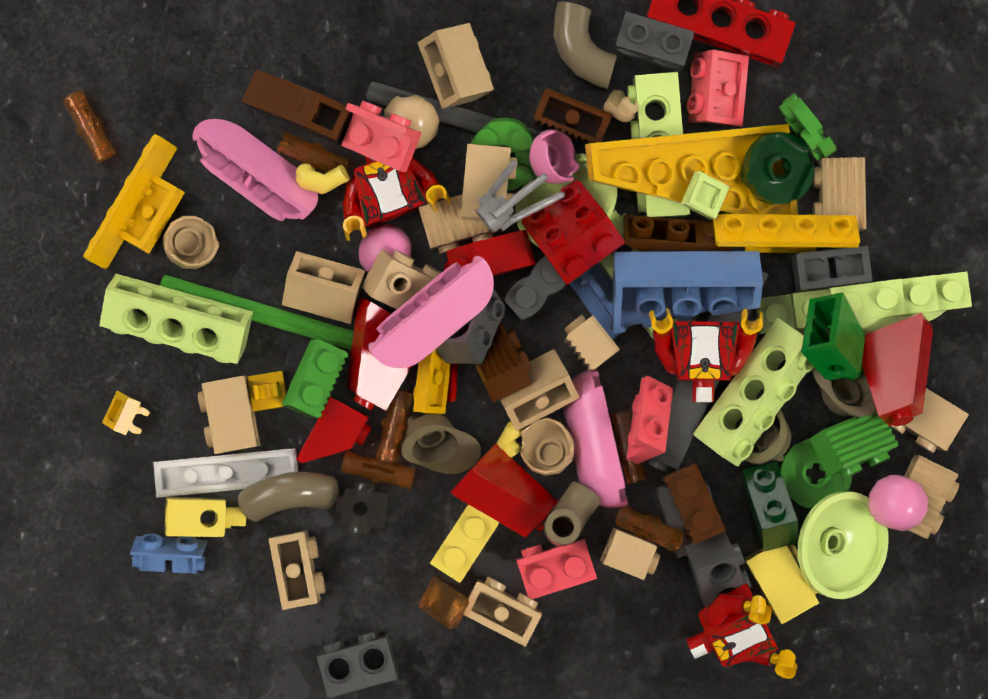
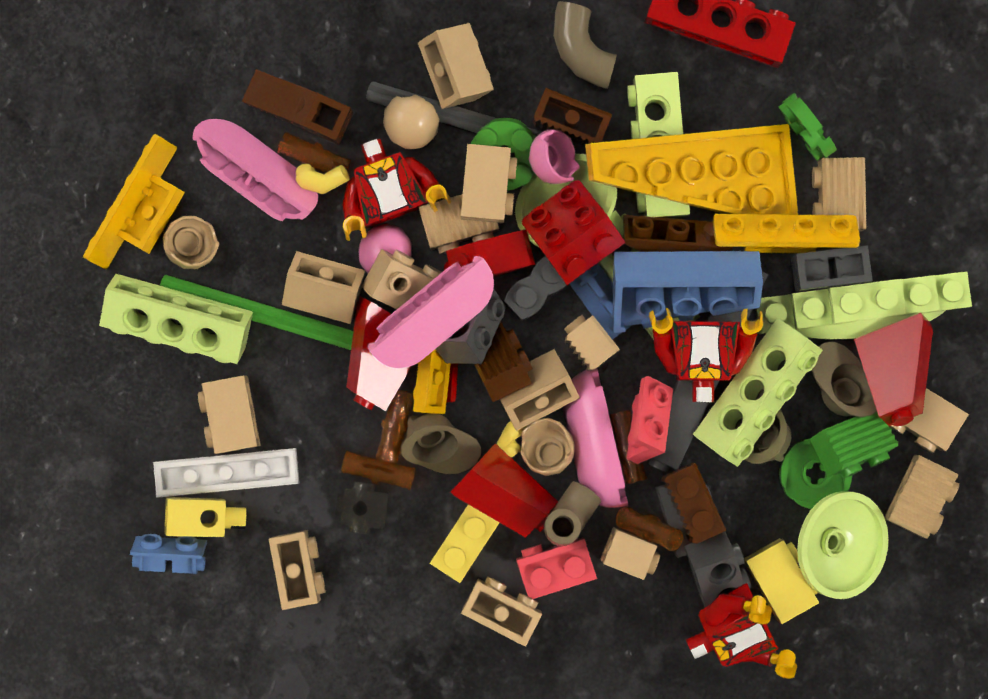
(89, 126): clear orange pin -> none
(122, 412): yellow tile -> none
(267, 390): yellow tile -> none
(288, 492): dark tan cylinder -> none
(314, 378): bright green brick -> none
(335, 431): red slope -> none
(360, 674): dark grey brick -> none
(380, 137): coral bracket -> none
(444, 603): clear orange tile -> none
(497, 212): light grey plant -> none
(620, 106): tan arm -> none
(653, 42): dark grey brick -> none
(705, 195): yellowish green tile -> none
(718, 88): coral bracket -> none
(758, 171): dark green plate -> none
(770, 506): dark green brick -> none
(833, 338): green torso -> none
(898, 502): bright pink hair -> none

